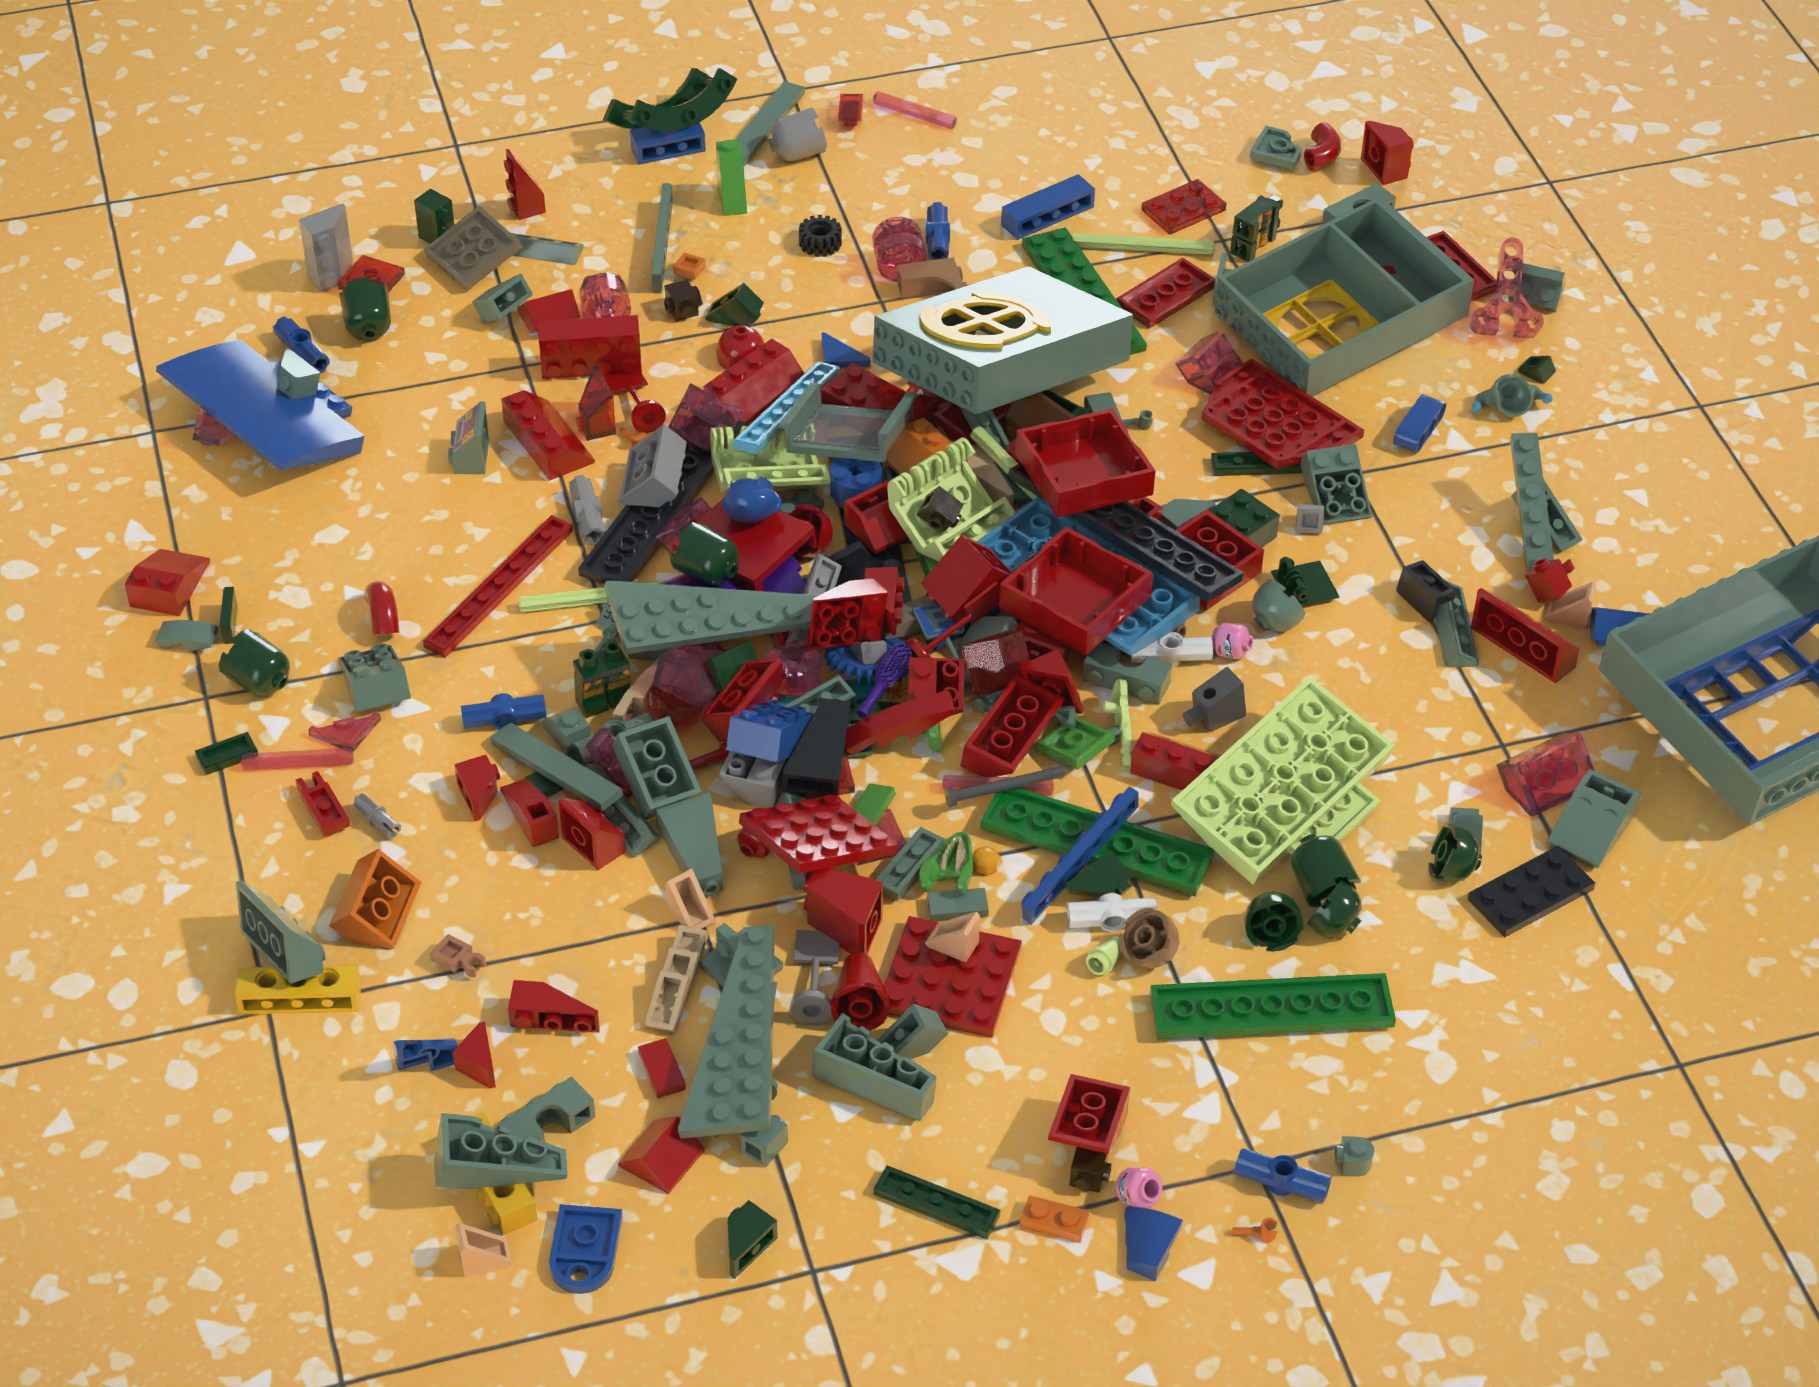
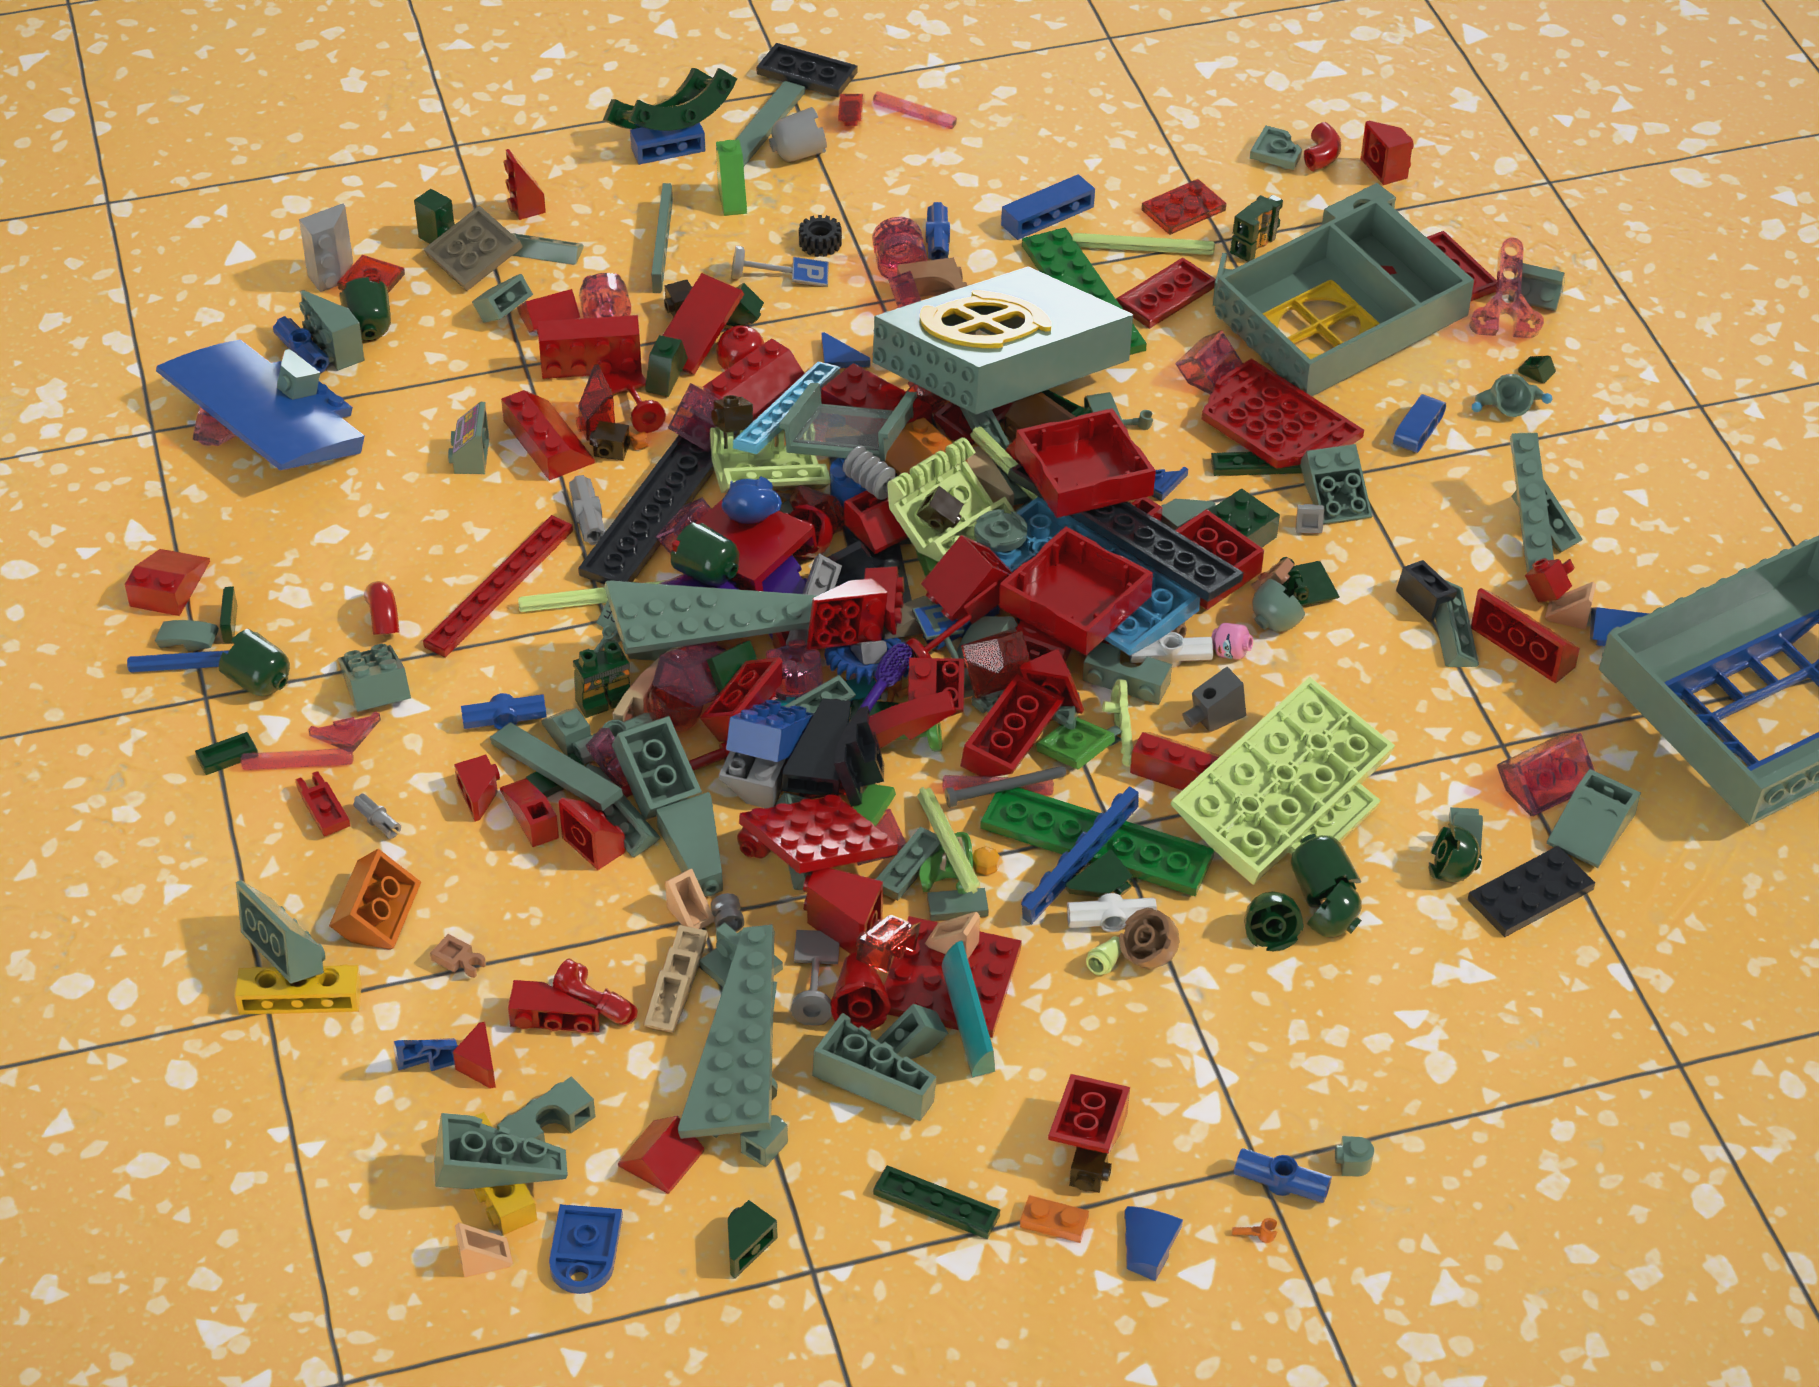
(174, 661): none -> blue axle
(332, 330): none -> sand green slope
(572, 979): none -> red piece
(610, 440): none -> dark brown brick
(653, 469): light grey slope -> none
(661, 1068): red tile -> none
(665, 365): none -> dark green slope
(689, 266): orange plate -> none
(703, 318): none -> red tile
(726, 910): none -> flat silver wheel
(732, 413): none -> dark brown brick
(803, 269): none -> light grey piece
(807, 69): none -> black plate
(827, 503): none -> clear red slope
(858, 757): none -> black slope
(868, 471): none -> light grey piece
(886, 939): none -> clear red window
(904, 289): none -> clear pink brick
(948, 840): none -> yellowish green axle
(968, 1011): none -> teal slope
(1000, 530): none -> sand green tile
(1139, 1187): bright pink head -> none
(1167, 481): none -> blue tile
(1272, 1006): green plate -> none
(1277, 572): none -> nougat plate

